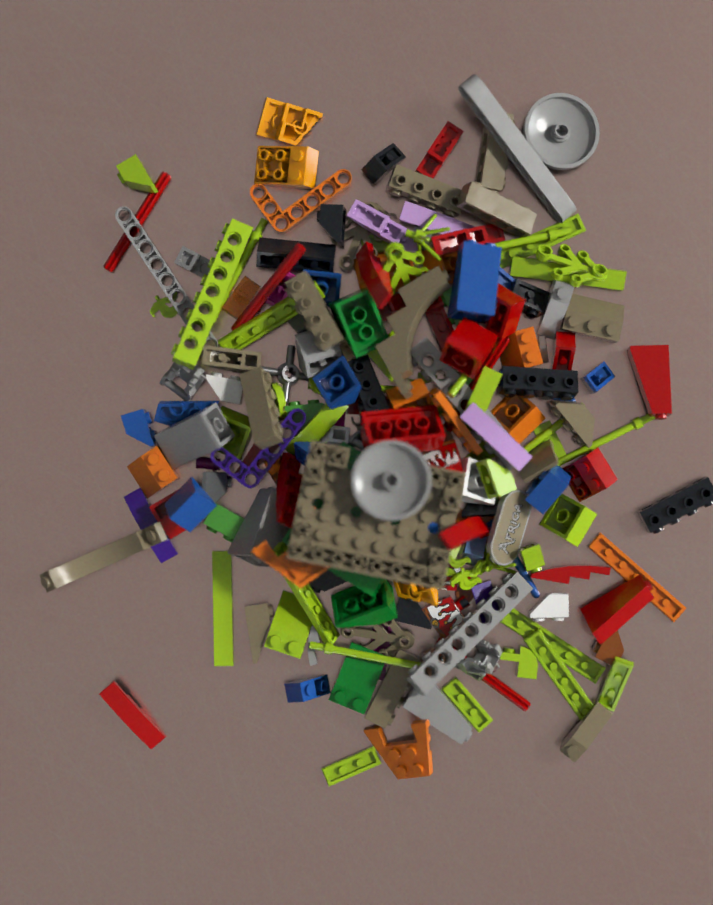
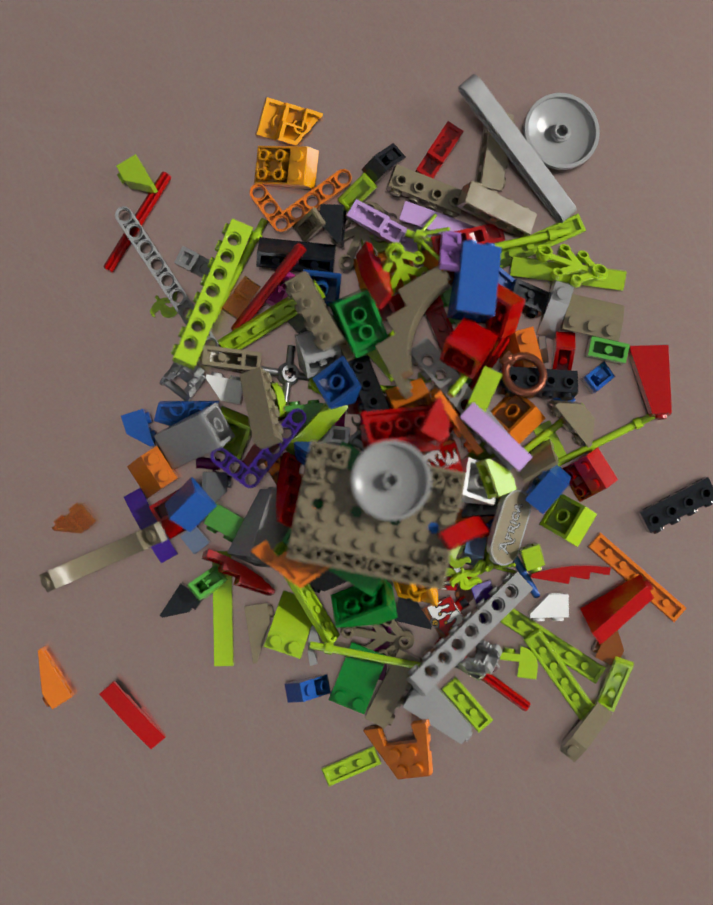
(53, 684): none -> orange slope
(77, 521): none -> clear orange slope
(181, 602): none -> black slope
(195, 540): none -> sand blue panel
(207, 583): none -> bright green slope
(243, 576): none -> red slope
(310, 225): none -> dark tan slope
(358, 190): none -> lime tile
(435, 424): none -> red slope
(450, 251): none -> medium lavender slope
(509, 359): none -> copper piece
(607, 350): none -> bright green brick

